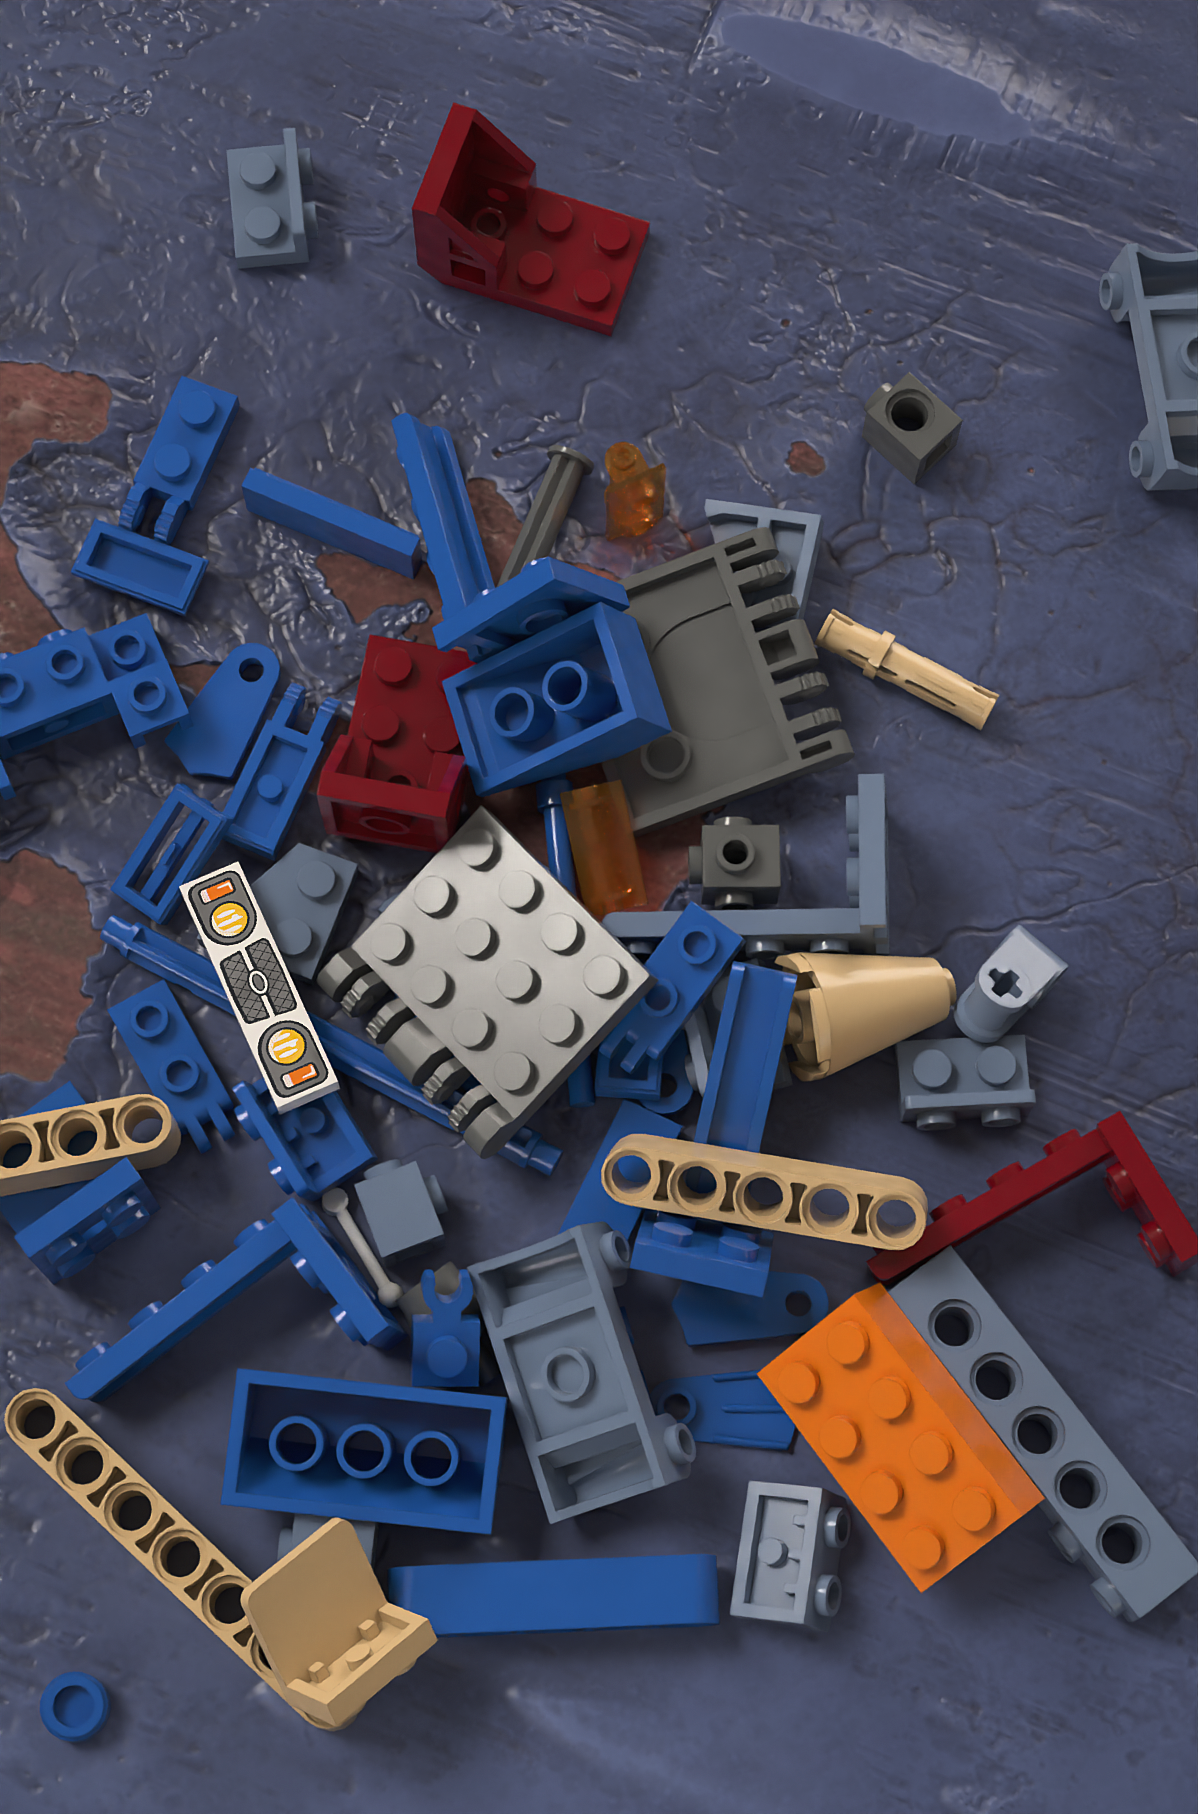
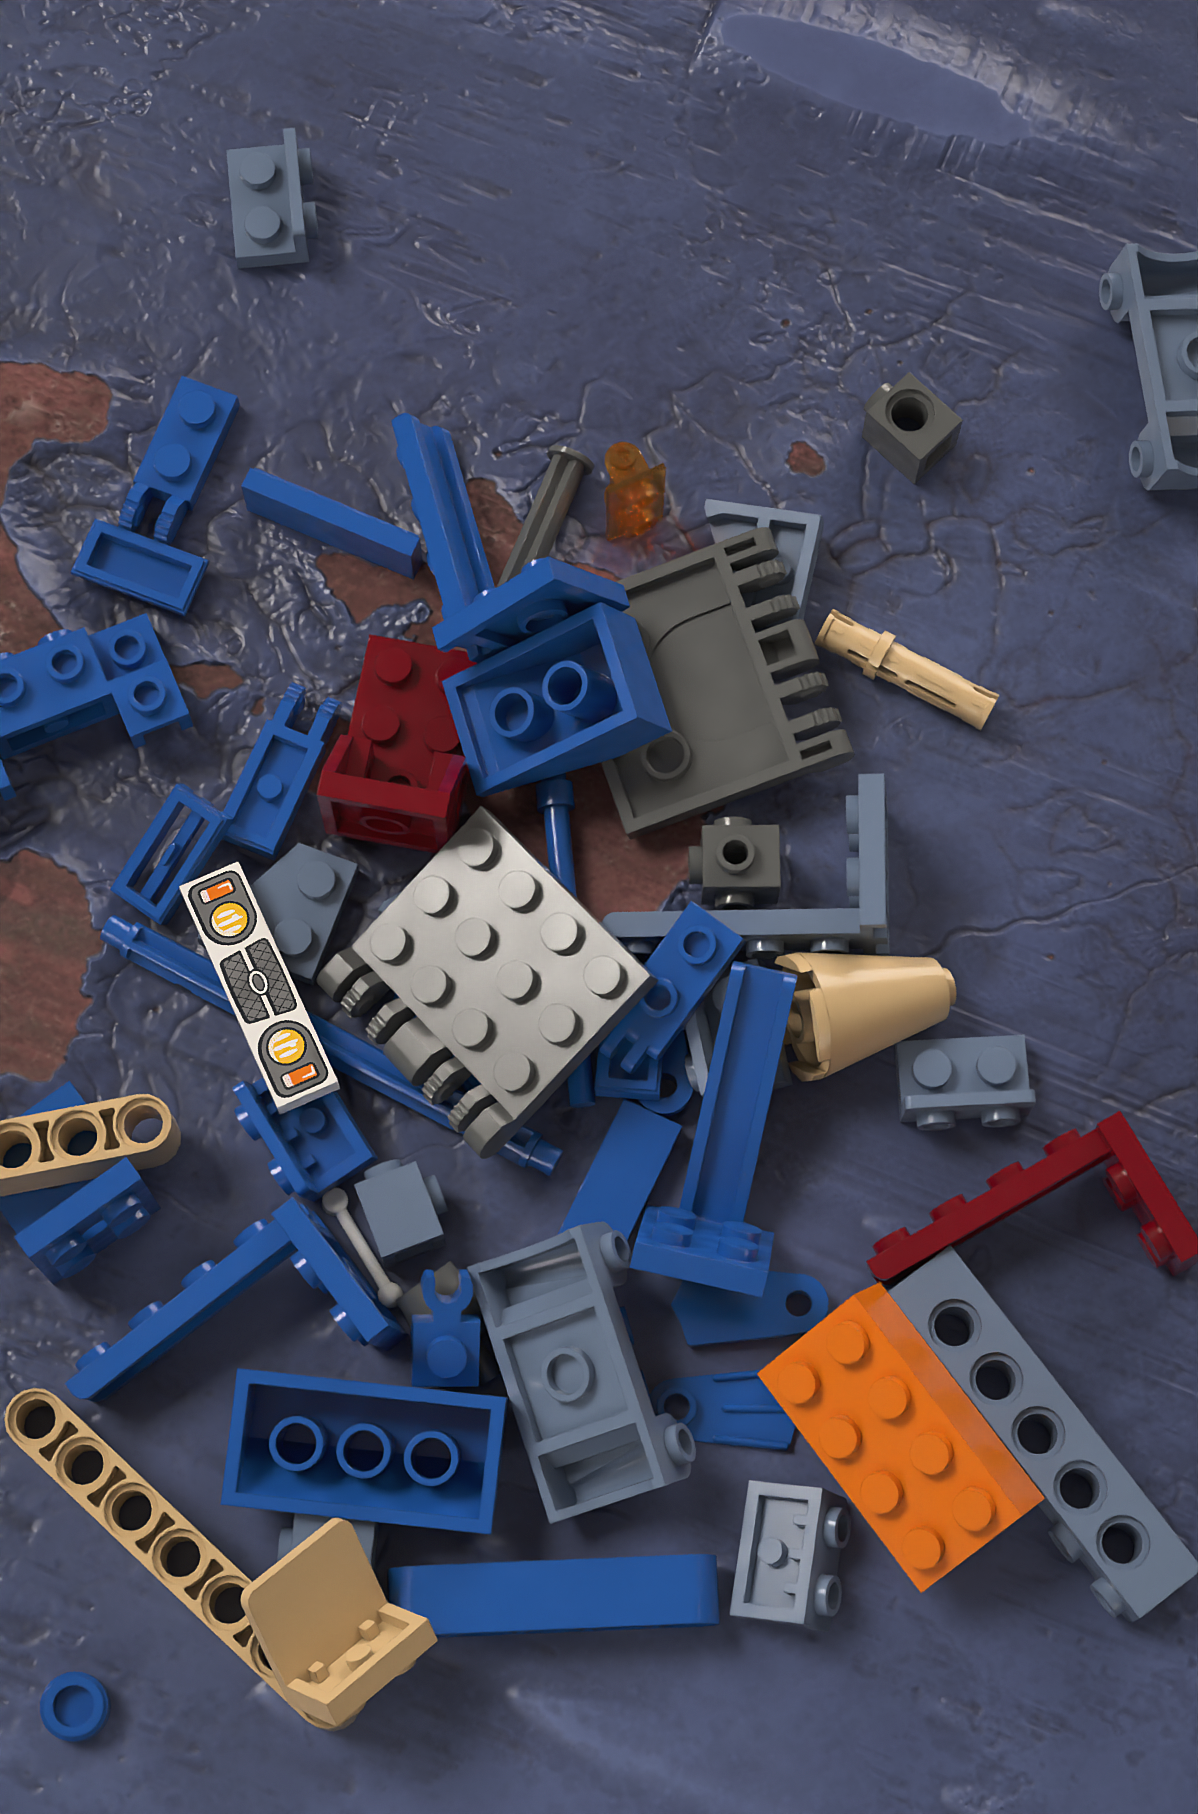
(173, 1062): blue hinge -> none
(226, 714): blue piece -> none
(504, 238): dark red bracket -> none
(604, 848): clear orange hinge -> none
(796, 1178): tan beam -> none
(1007, 986): sand blue piece -> none

